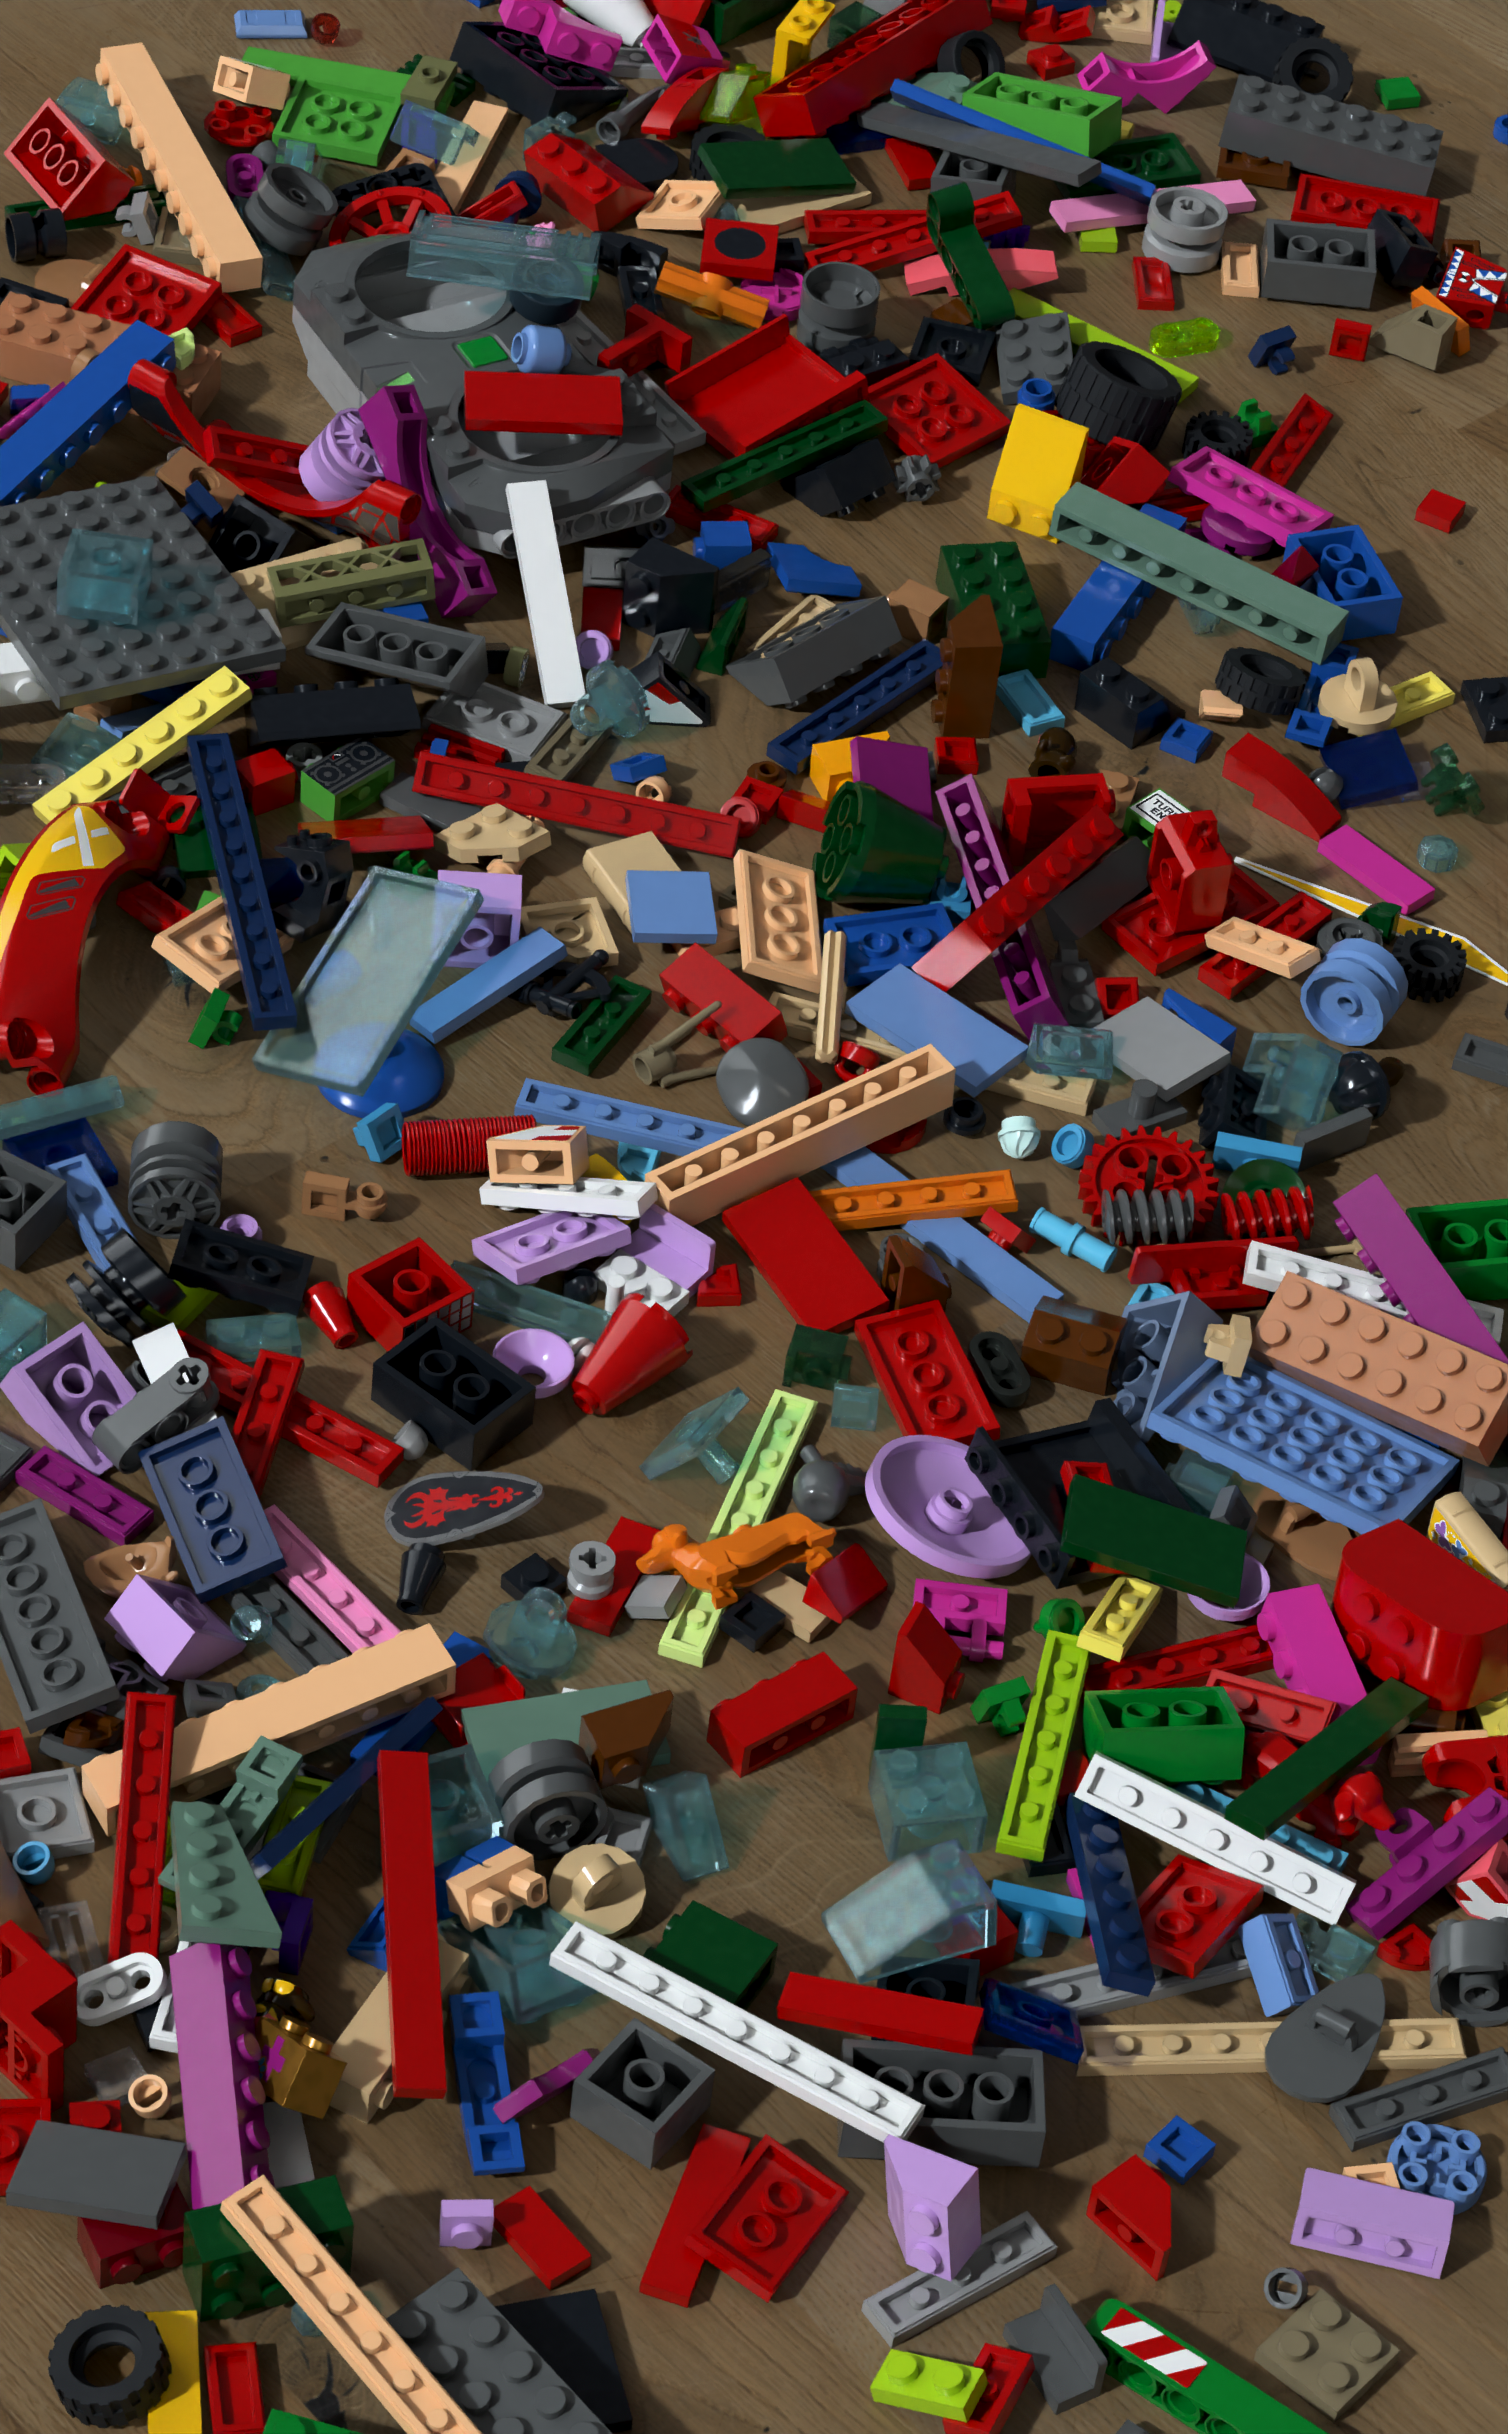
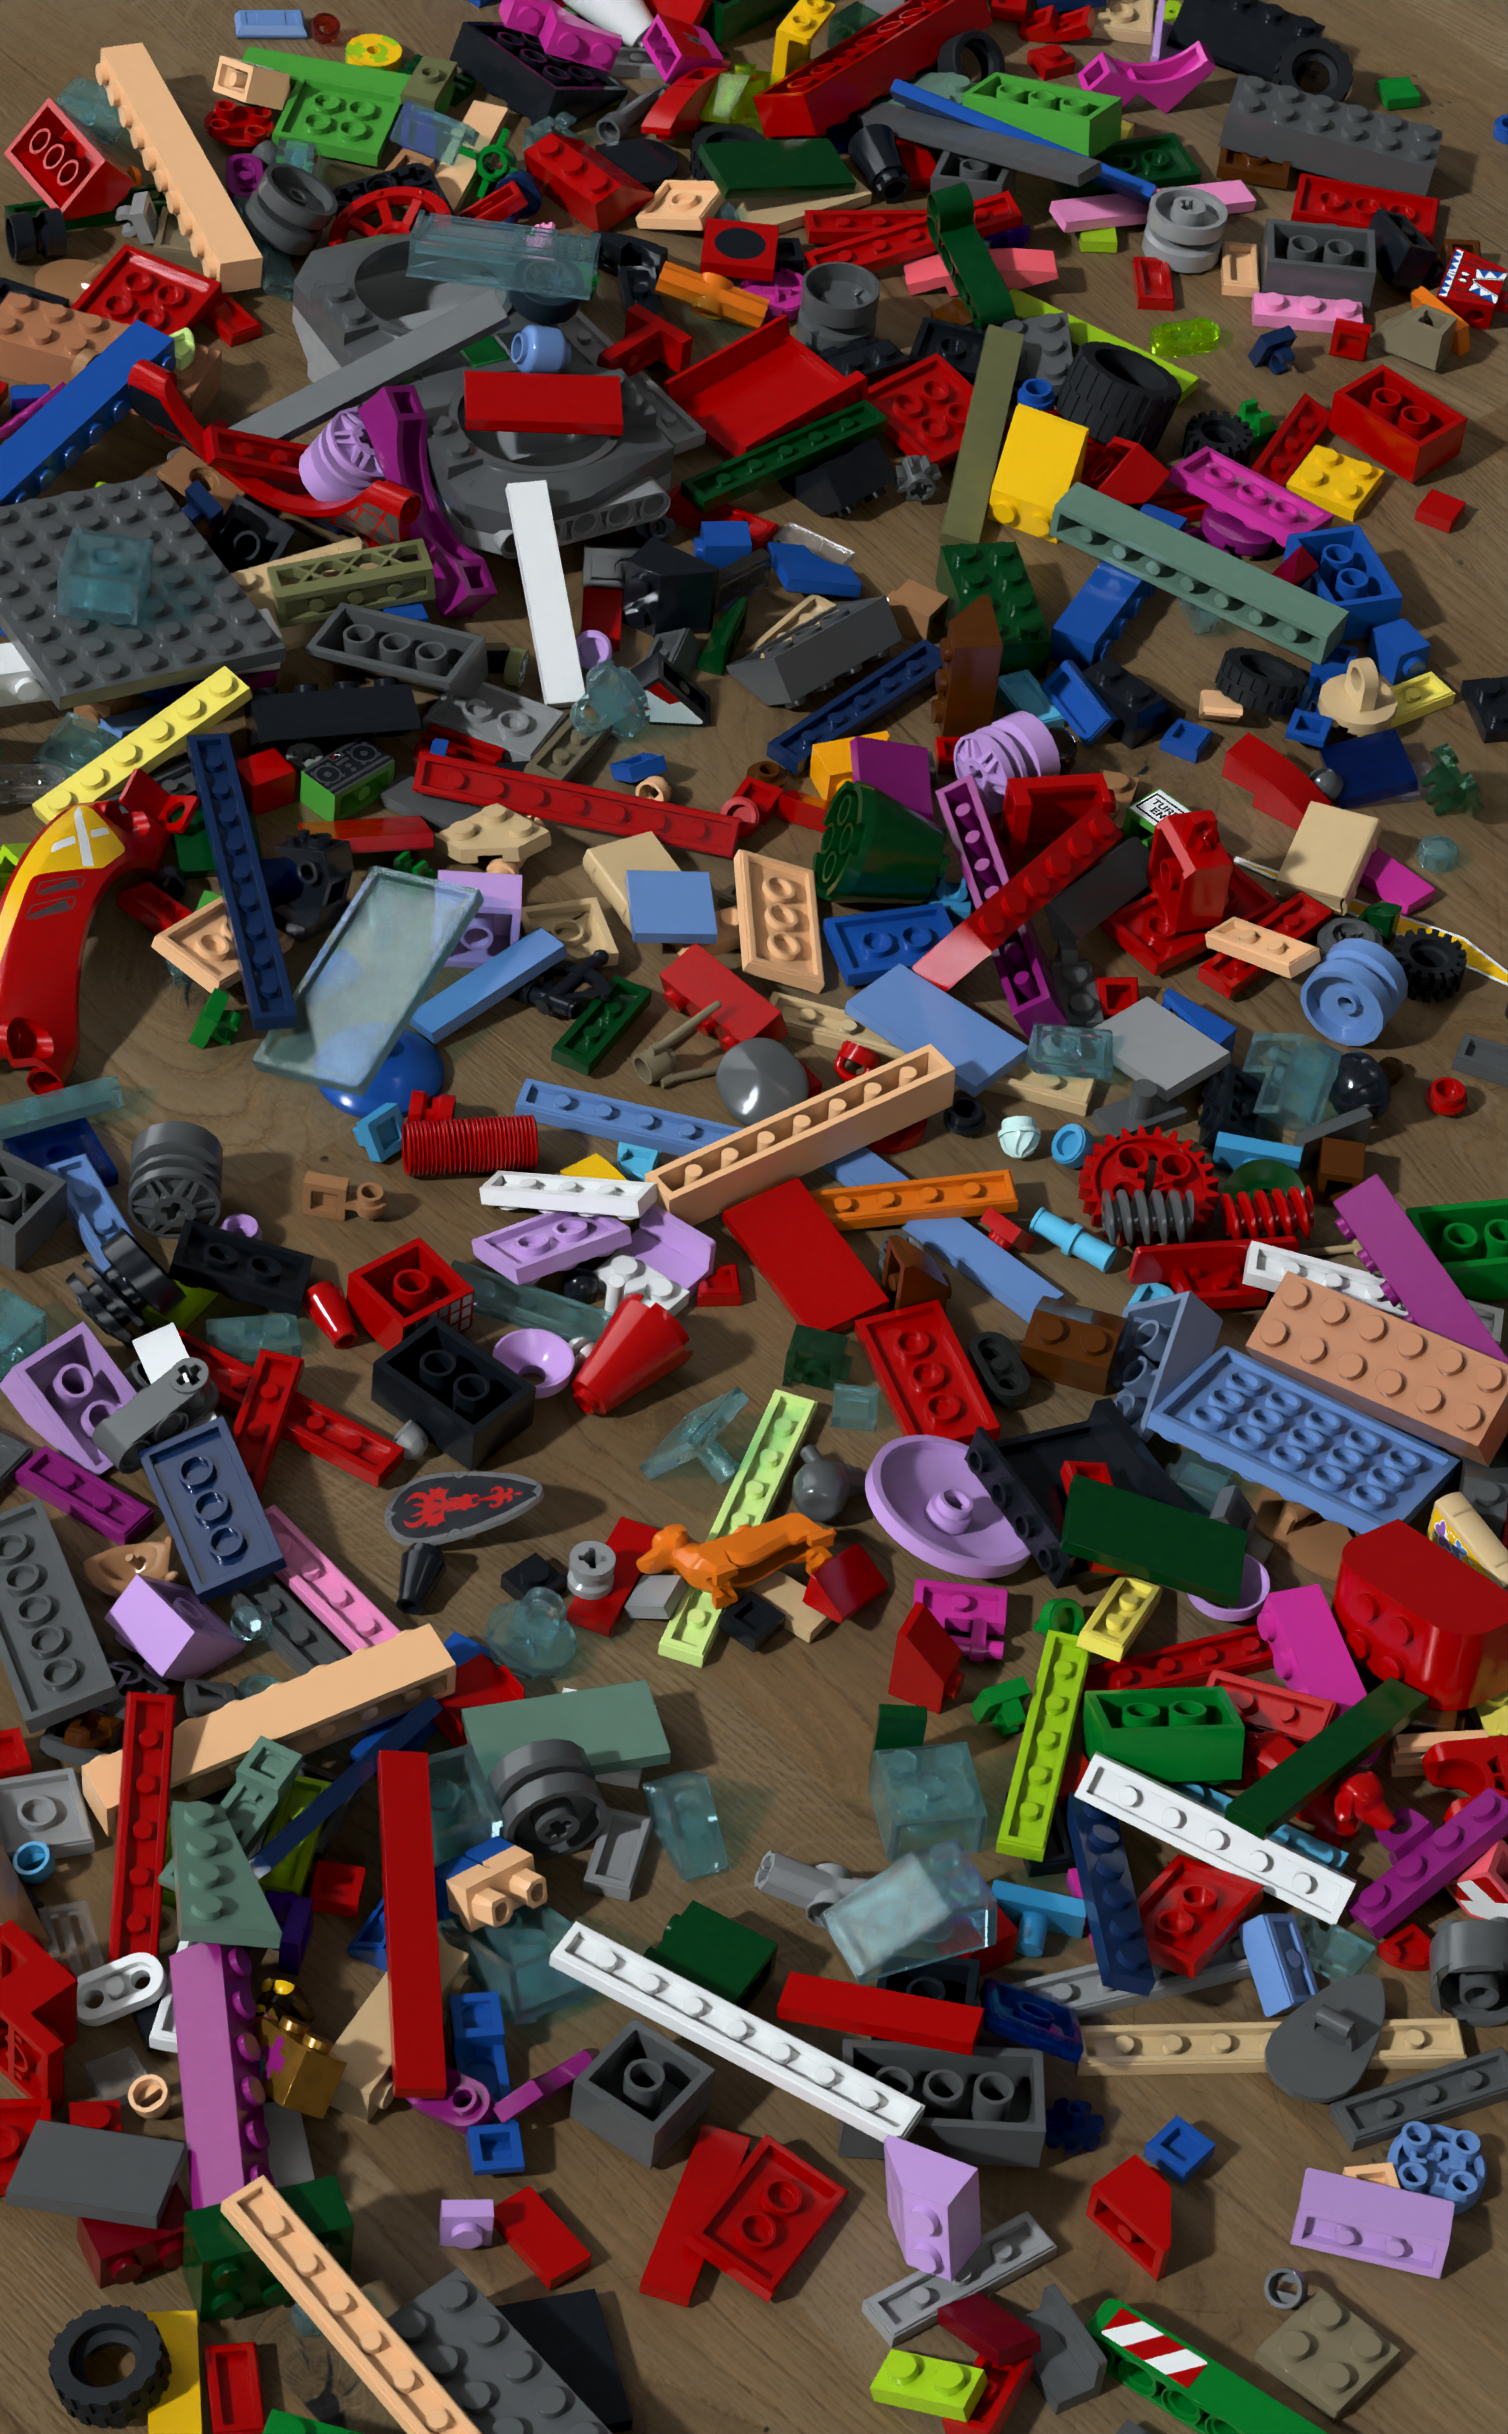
(337, 1888): none -> red plate
(374, 52): none -> yellow piece
(379, 368): none -> dark grey tile
(431, 1108): none -> red wheel
(448, 2110): none -> magenta plate
(485, 158): none -> green brick
(539, 1155): light nougat slope -> none
(598, 1889): tan tile -> none
(625, 1737): reddish brown slope -> none
(781, 1714): red brick -> none
(805, 1885): none -> light grey piece
(815, 543): none -> clear piece
(830, 997): tan axle -> none
(879, 159): none -> black plant
(981, 437): none -> olive tile
(989, 2329): none -> dark red tile
(1007, 749): none -> lavender wheel
(1073, 2125): none -> clear blue plant
(1078, 702): none -> blue tile
(1230, 1344): tan tile -> none
(1303, 312): none -> bright pink plate
(1328, 856): none -> tan piece
(1335, 482): none -> yellow plate
(1338, 1169): none -> reddish brown brick
(1397, 423): none -> red brick
(1398, 651): none -> blue brick
(1446, 1096): none -> red plate

